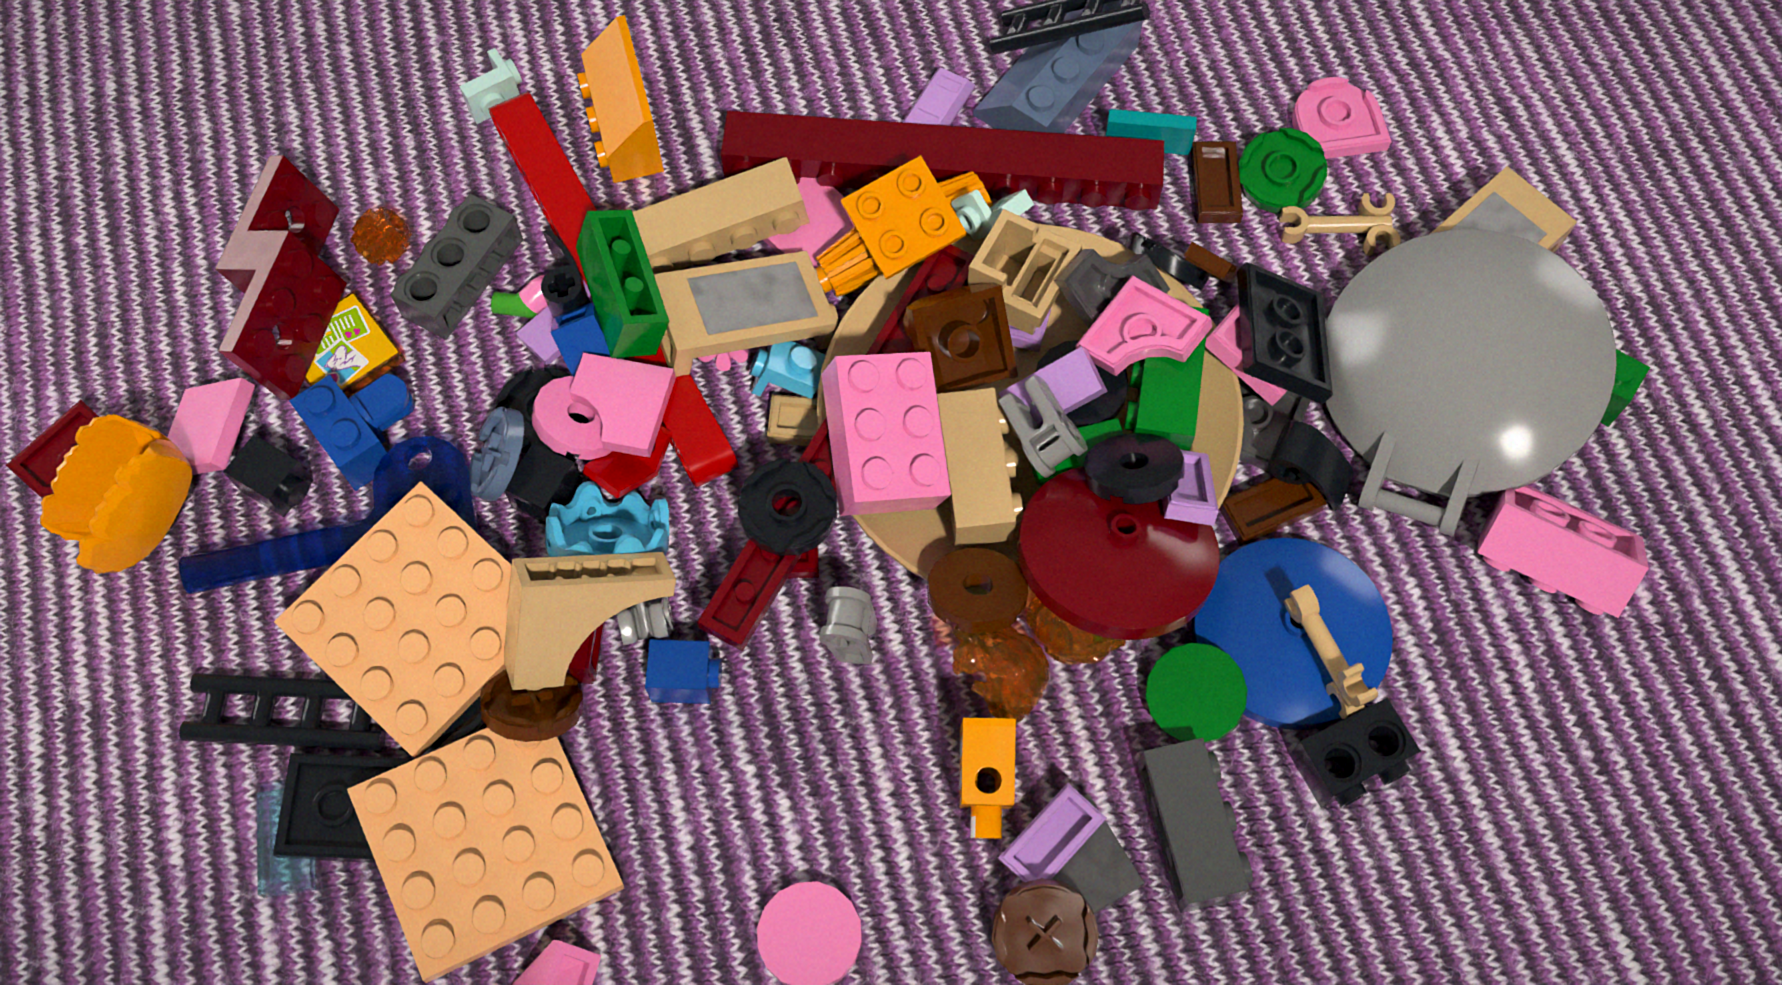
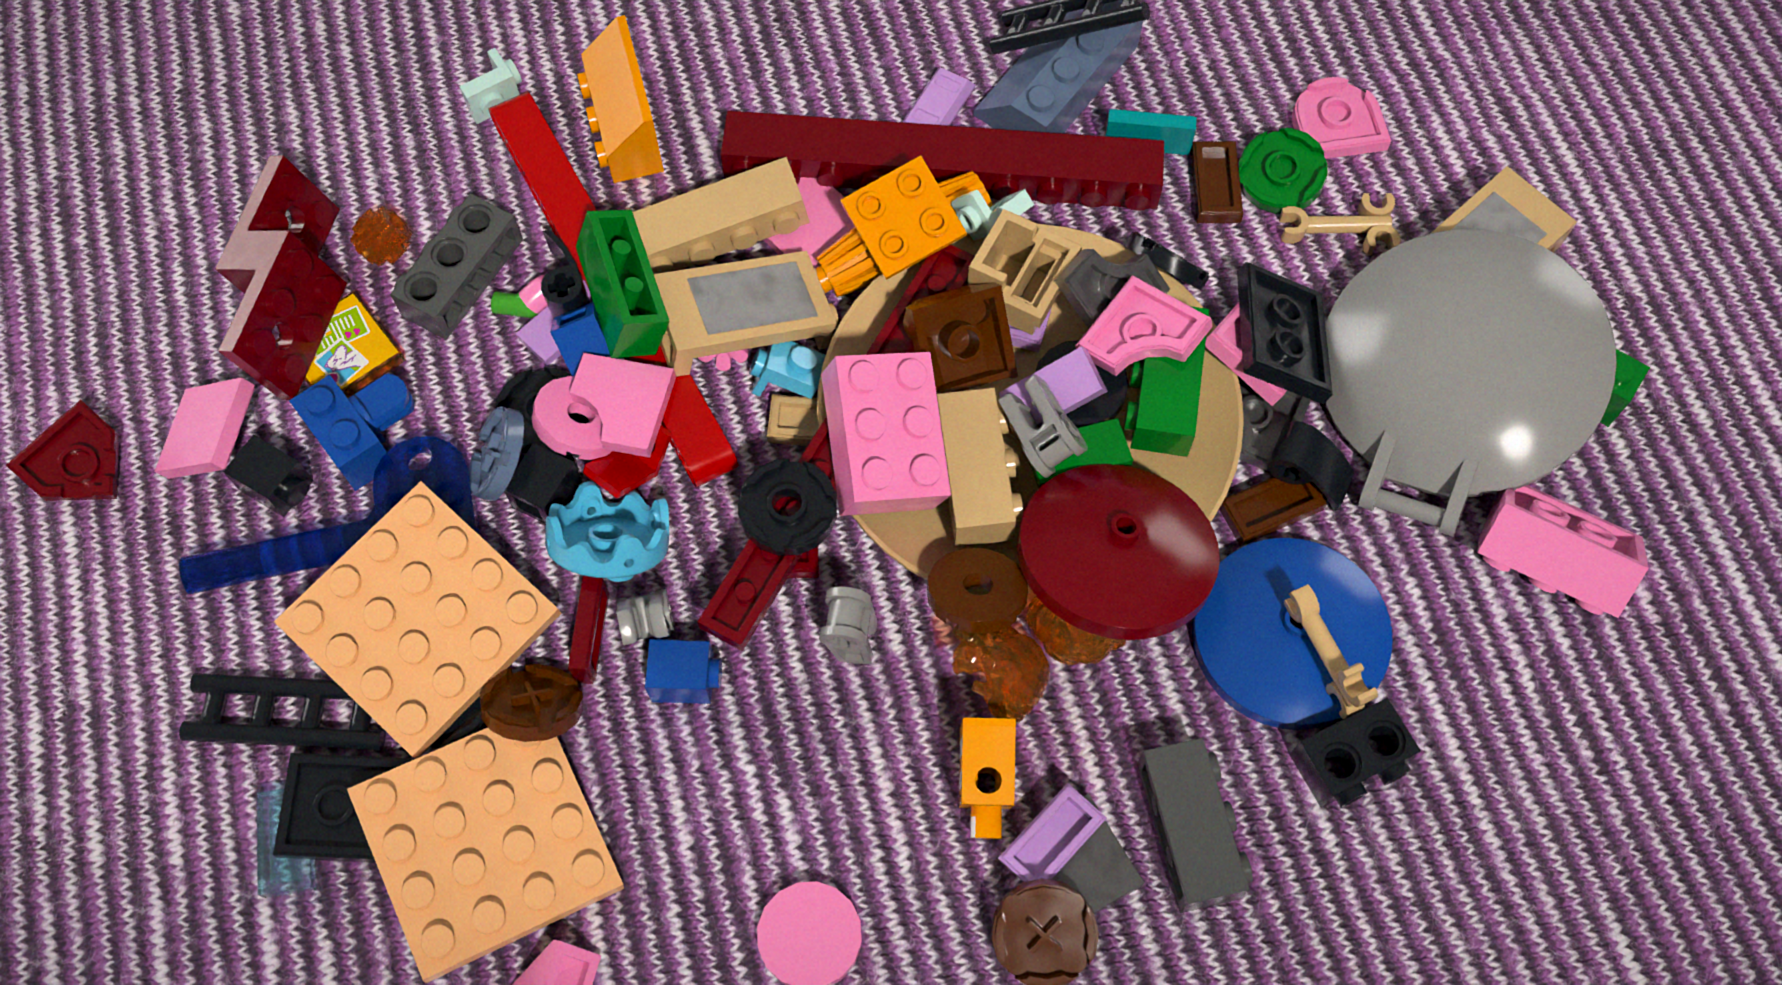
(116, 492): light orange animal -> none
(564, 600): tan arch -> none
(1134, 467): black tile -> none
(1195, 496): lavender tile -> none
(1196, 693): green tile -> none
(1211, 263): reddish brown tile -> none

